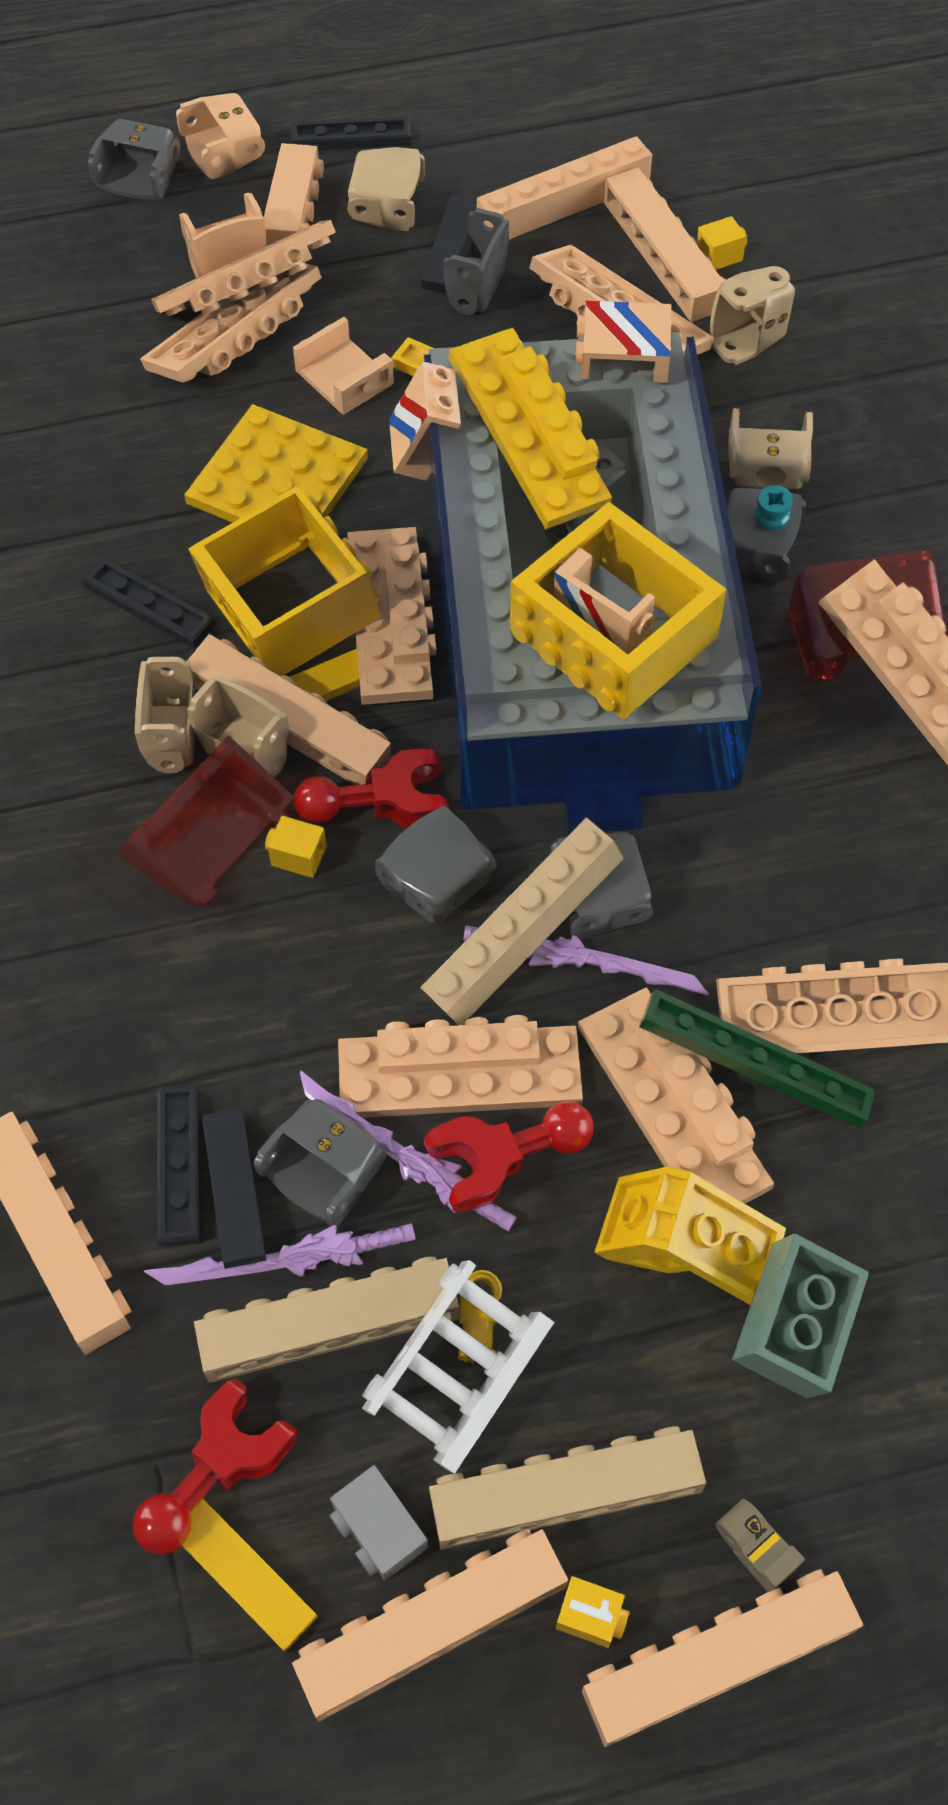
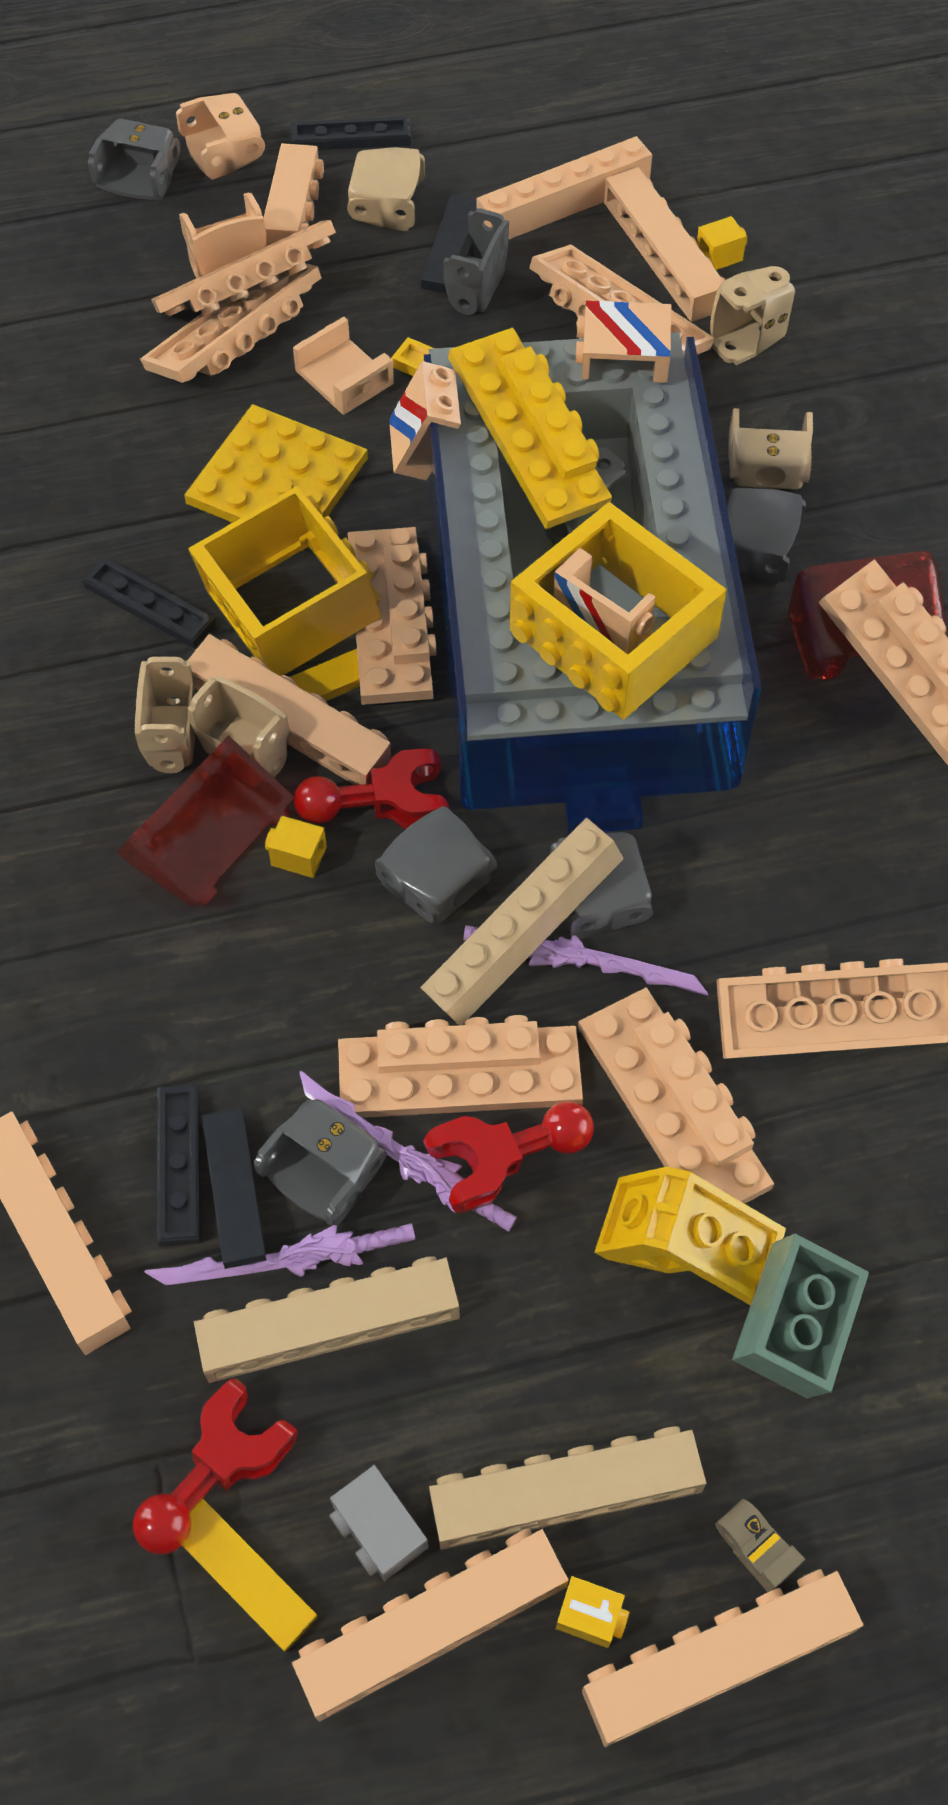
(473, 1319): yellow connector -> none
(475, 1405): white fence -> none
(757, 1058): dark green plate -> none
(773, 507): teal wheel -> none

